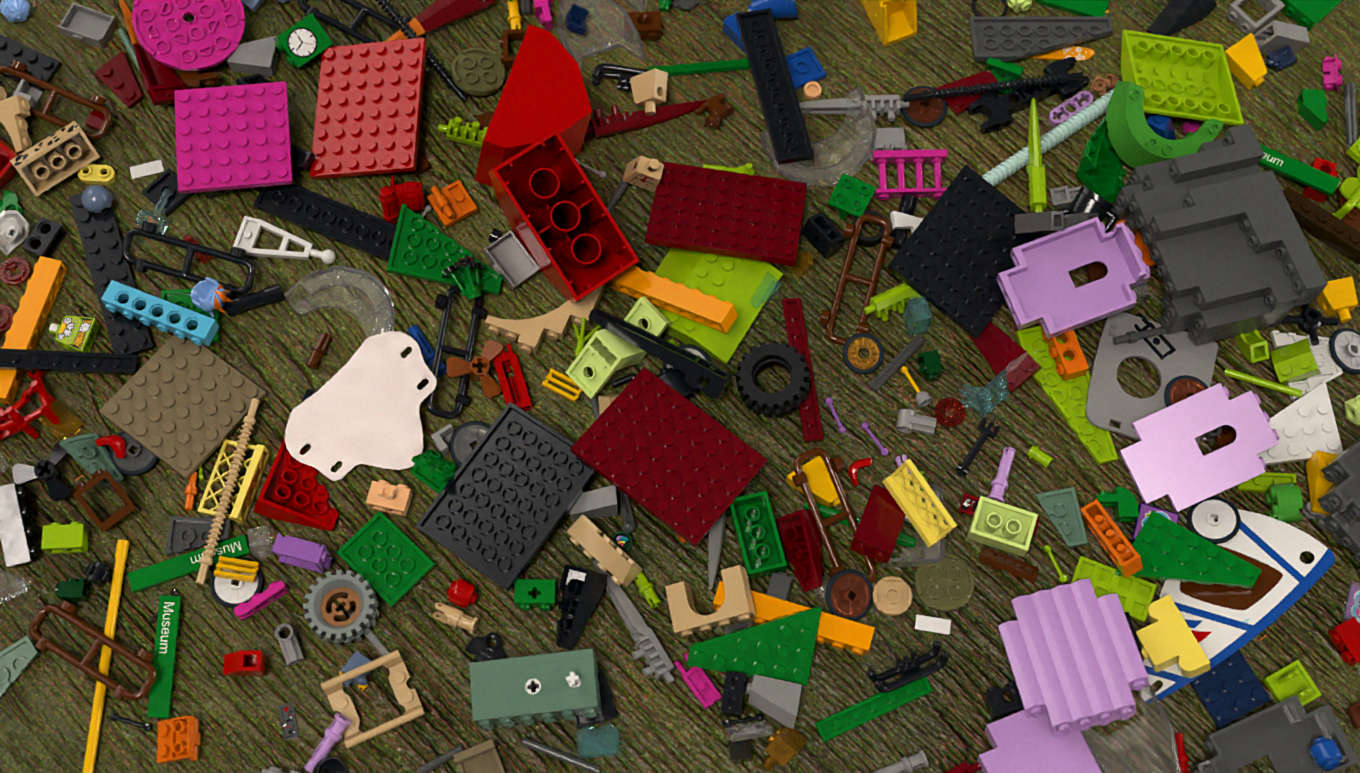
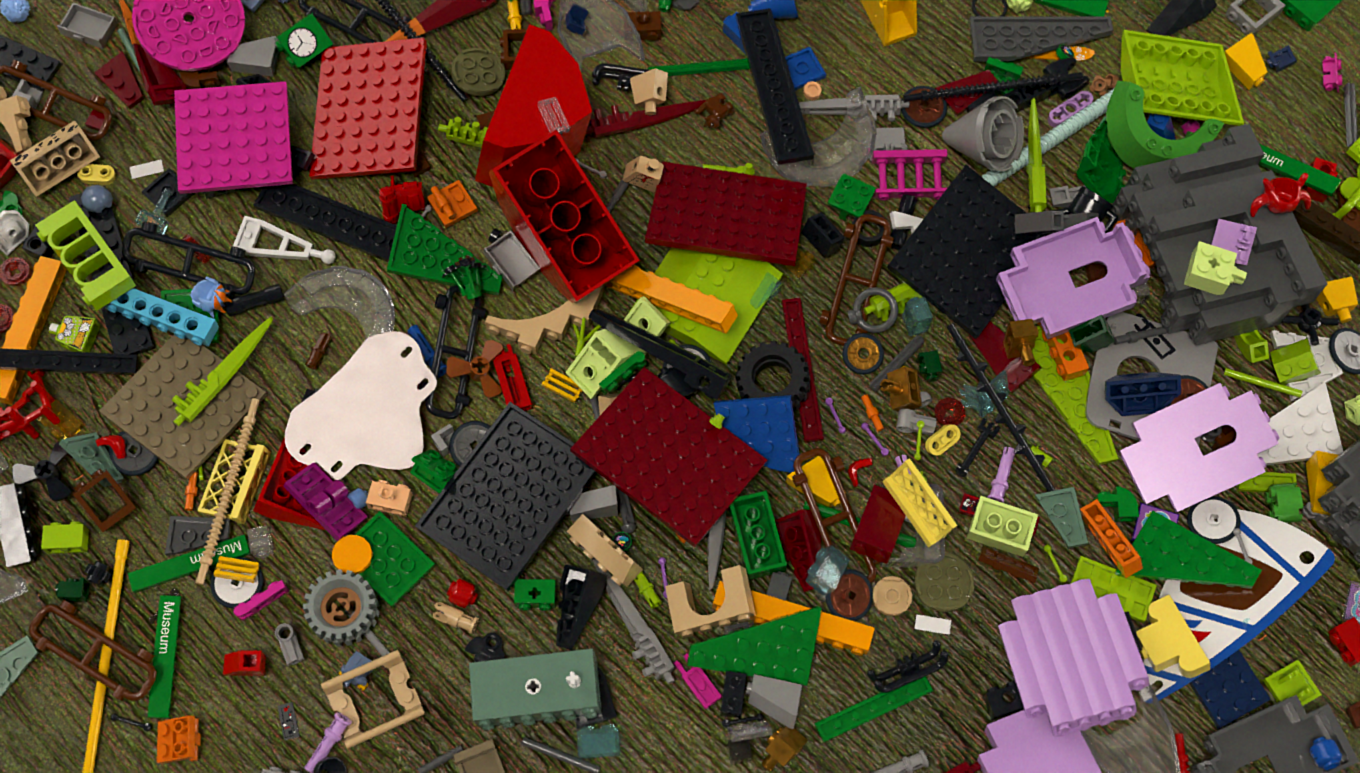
(107, 286): none -> lime fence
(217, 378): none -> lime piece
(302, 553): medium lavender window -> none
(325, 501): none -> magenta plate
(352, 554): none -> light orange tile
(358, 498): none -> medium blue piece
(565, 126): none -> clear tile
(623, 372): none -> green plate
(662, 561): none -> medium lavender hinge
(717, 420): none -> lime piece
(765, 426): none -> blue plate
(827, 570): none -> clear light blue piece
(856, 317): none -> dark grey piece
(872, 413): none -> orange bar
(903, 388): none -> pearl gold brick
(920, 424): none -> lime hinge
(942, 441): none -> light yellow plate
(989, 134): none -> light grey cone
(997, 399): none -> black plant
(1021, 340): none -> pearl gold brick
(1064, 51): none -> tile
(1092, 335): none -> dark green torso
(1142, 392): none -> dark blue wedge
(1213, 269): none -> yellowish green hinge
(1235, 238): none -> lavender hinge
(1237, 532): none -> light grey hinge
(1279, 35): light grey slope -> none
(1282, 195): none -> red piece
(1312, 107): green slope -> none

